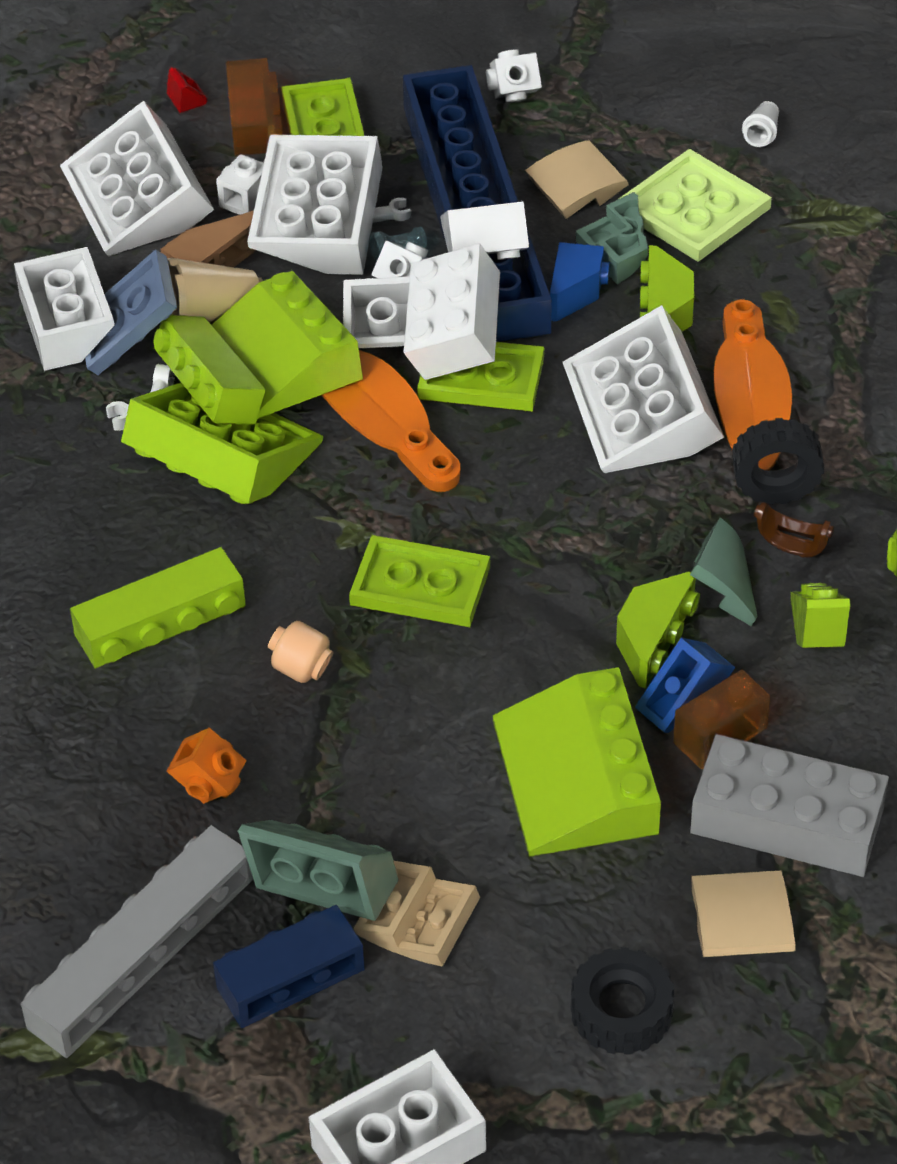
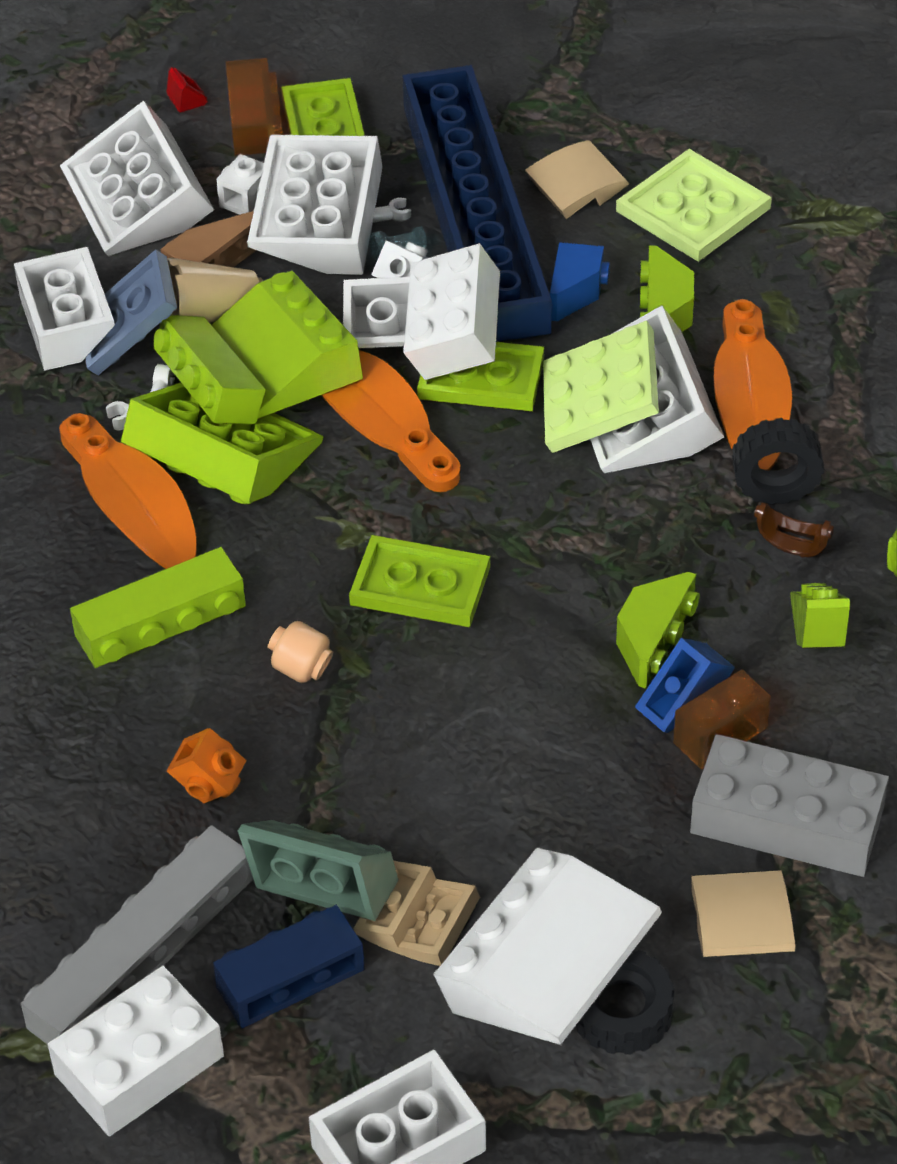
(132, 491): none -> orange plant
(136, 1050): none -> white brick
(496, 227): white slope -> none
(523, 68): white brick -> none
(545, 947): none -> white slope
(578, 765): lime slope -> none
(600, 386): none -> yellowish green plate
(620, 235): sand green slope -> none
(725, 569): sand green slope -> none
(761, 124): white cone -> none

